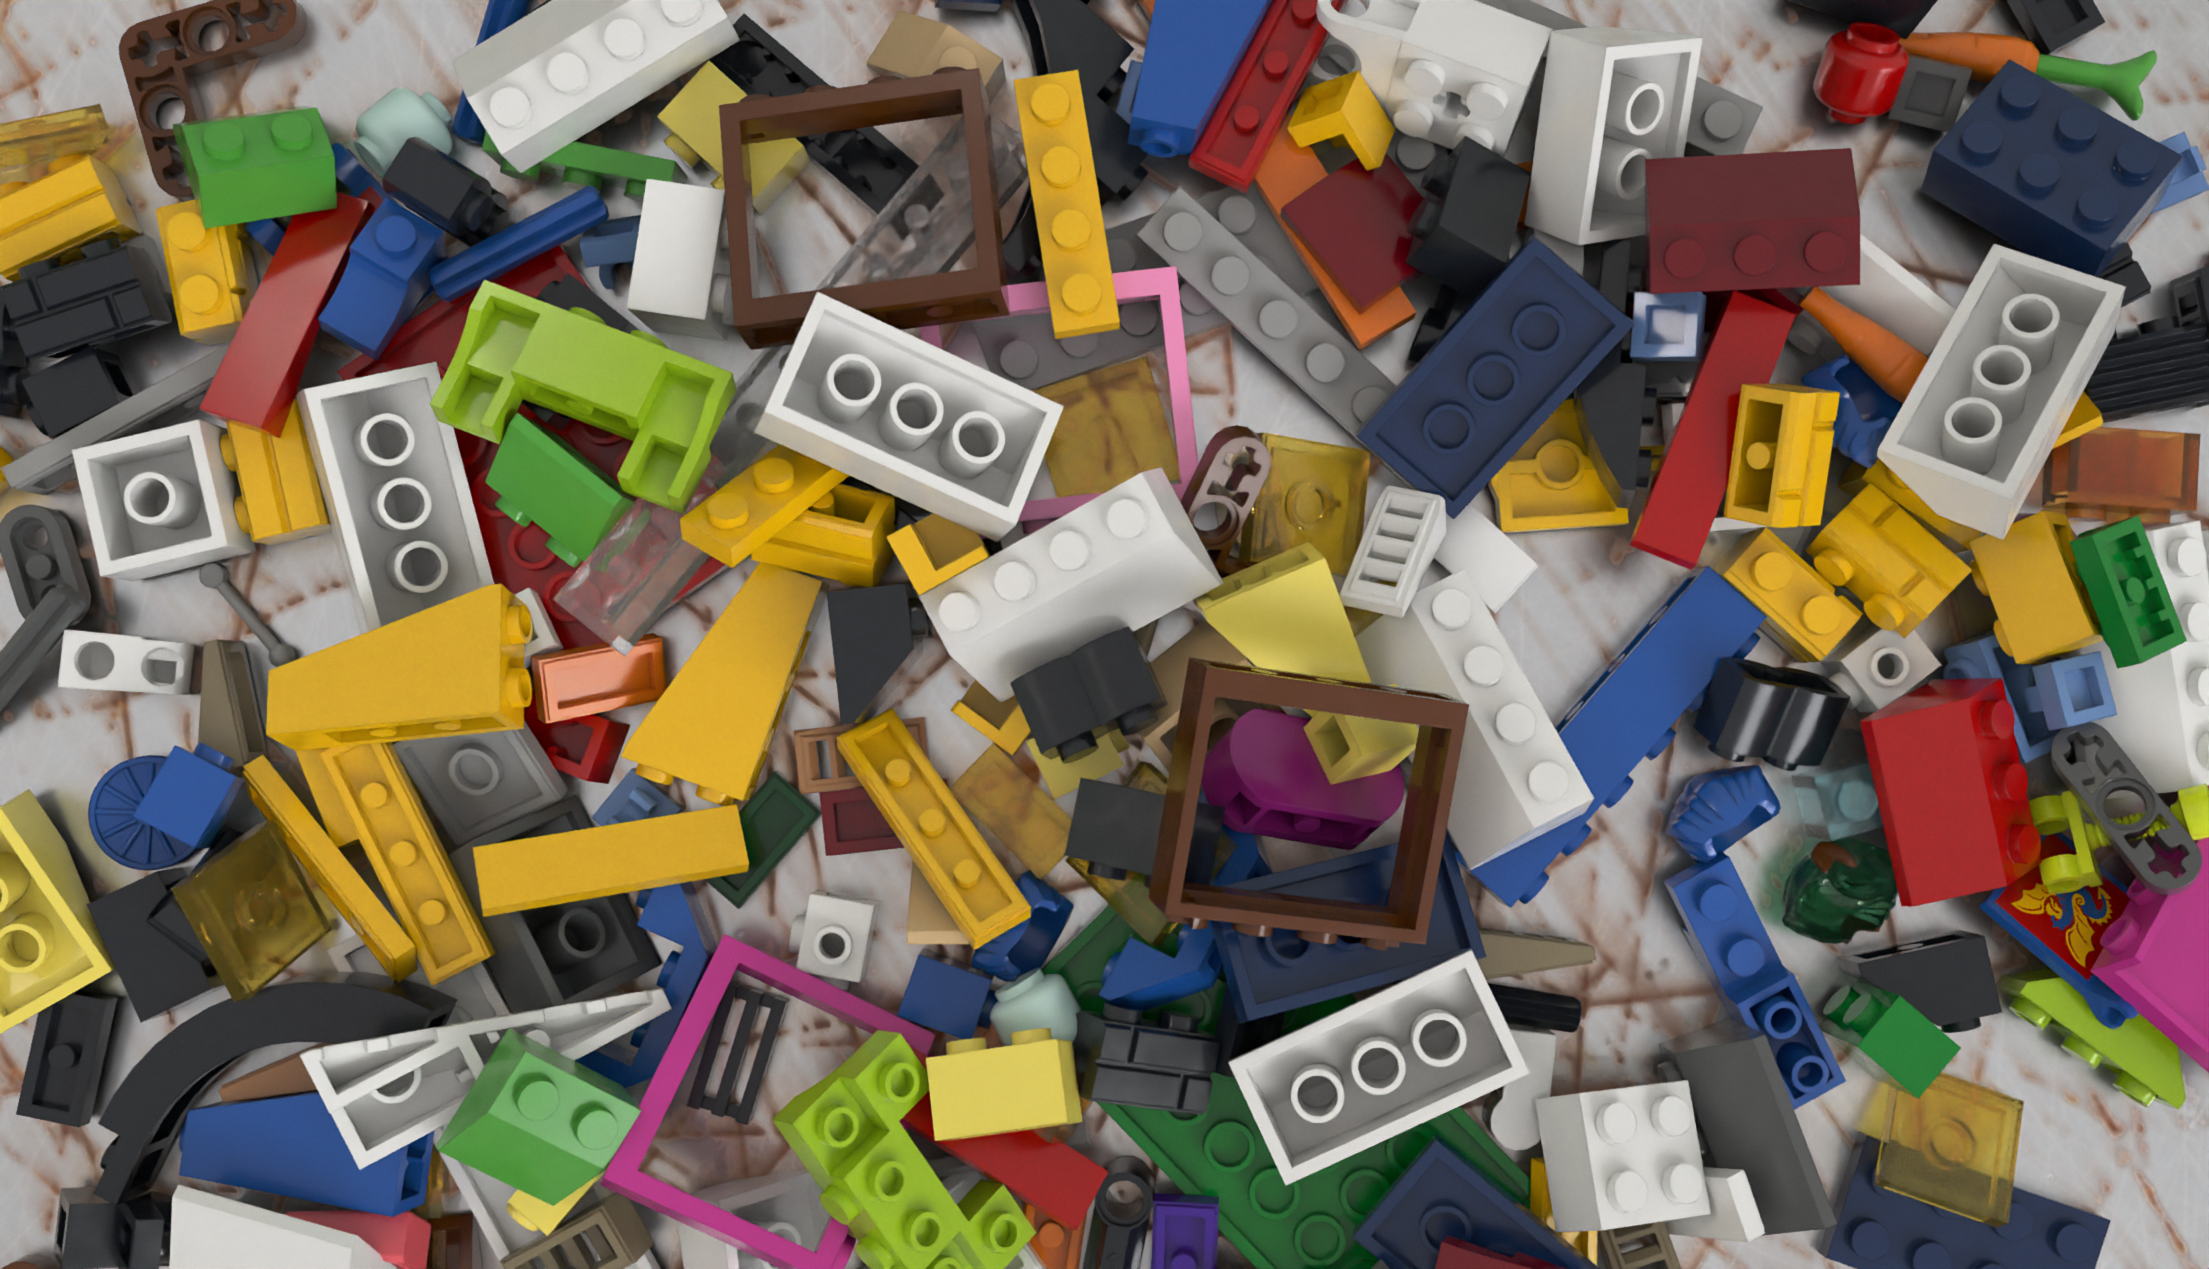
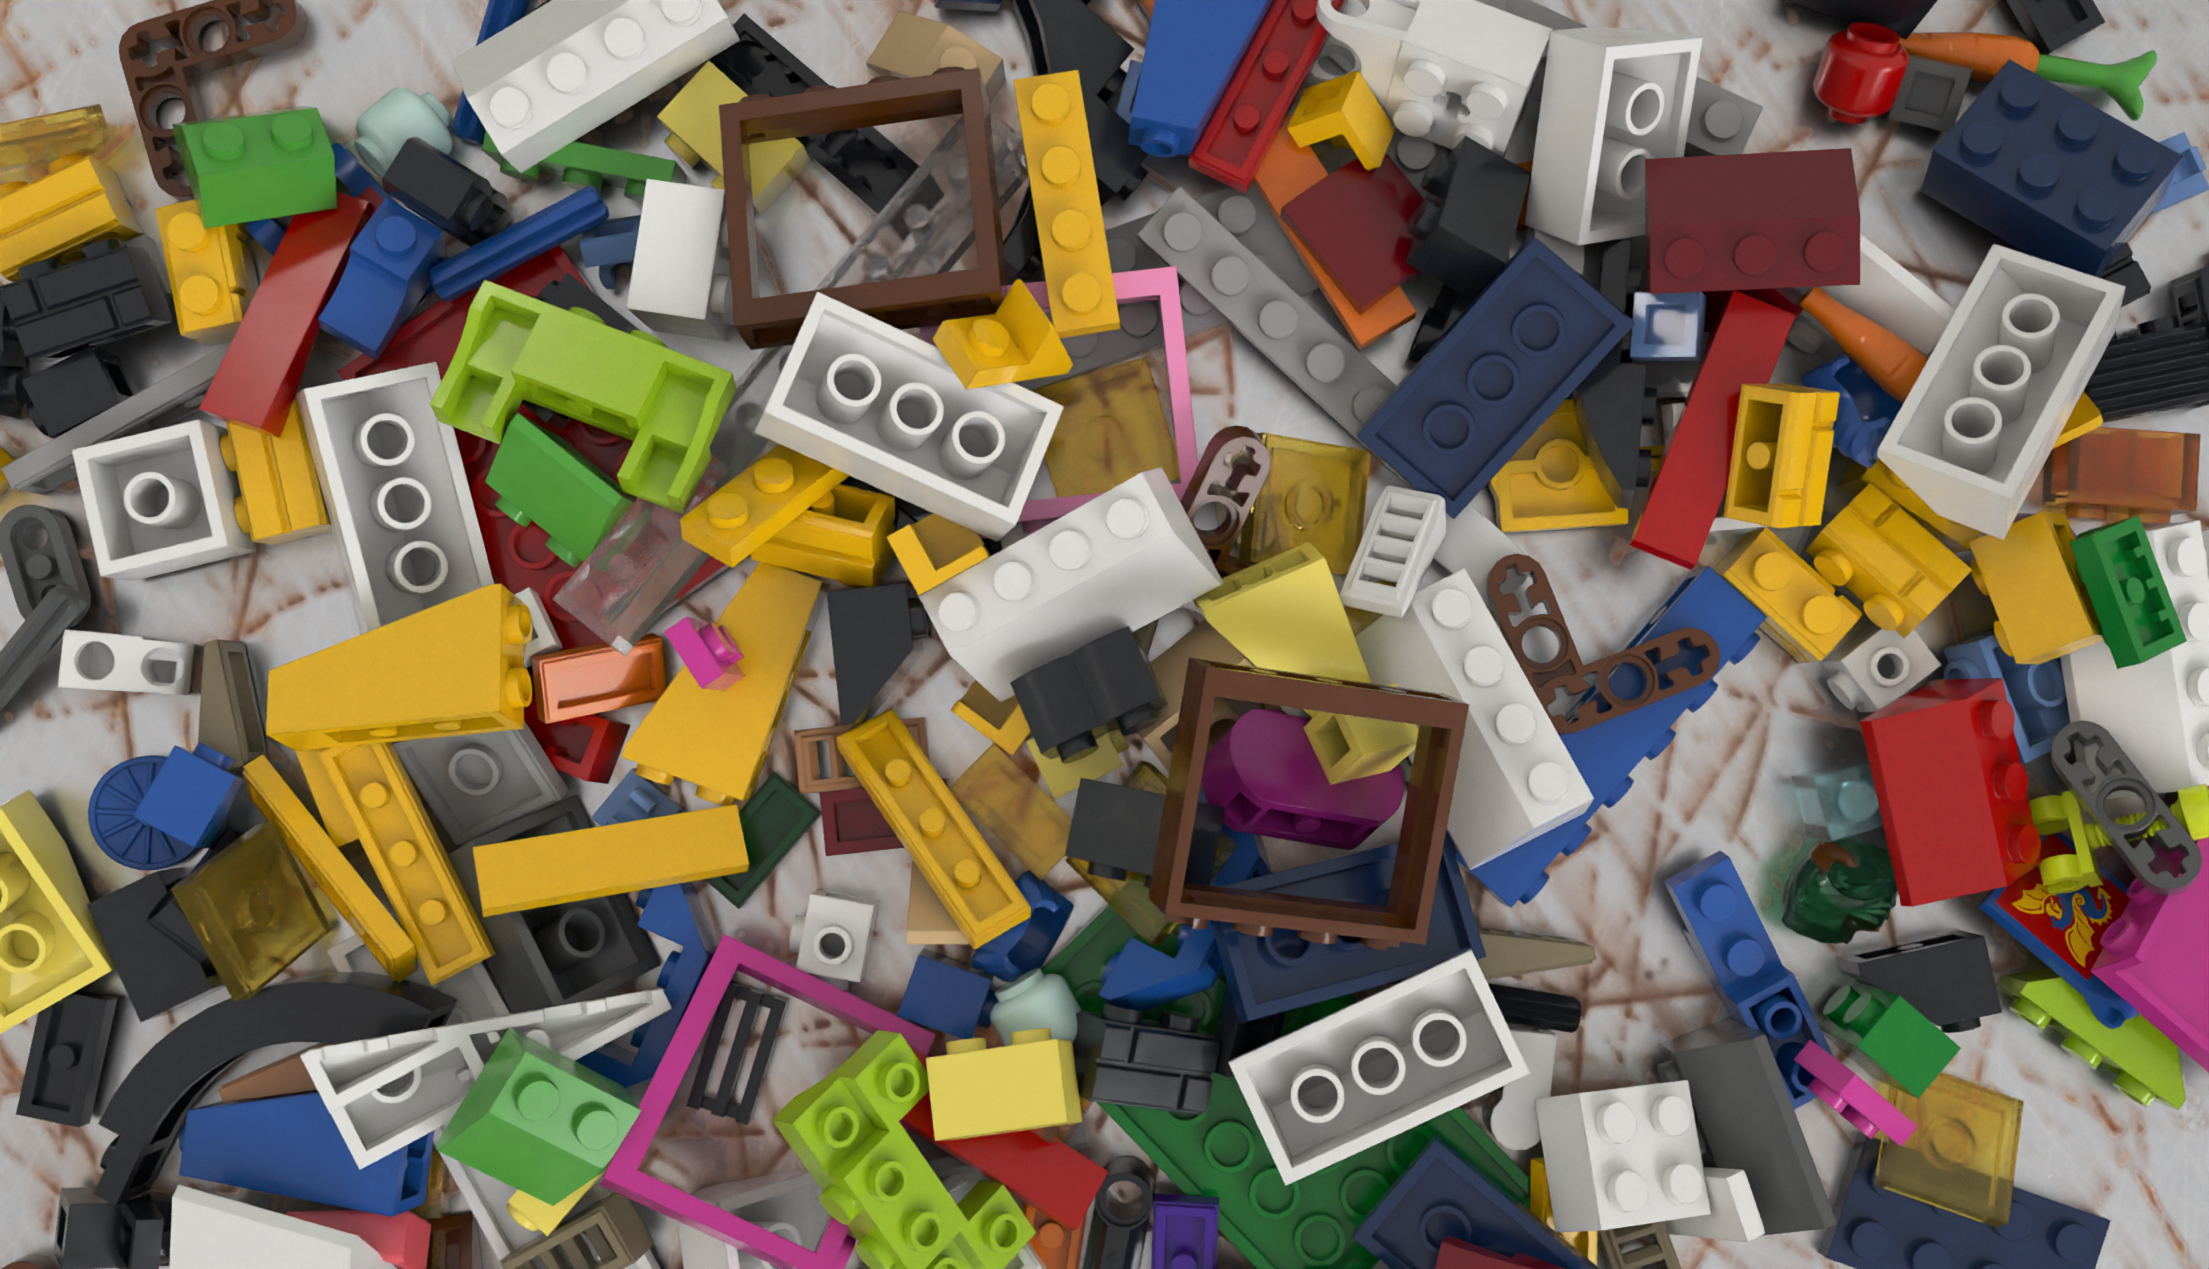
(216, 577): light grey hinge -> none
(707, 652): none -> dark pink plate
(1003, 346): none -> yellow slope
(1567, 668): none -> reddish brown beam
(1721, 810): blue hair -> none
(1770, 714): black brick -> none
(1853, 1096): none -> dark pink plate
(2071, 691): medium blue tile -> none

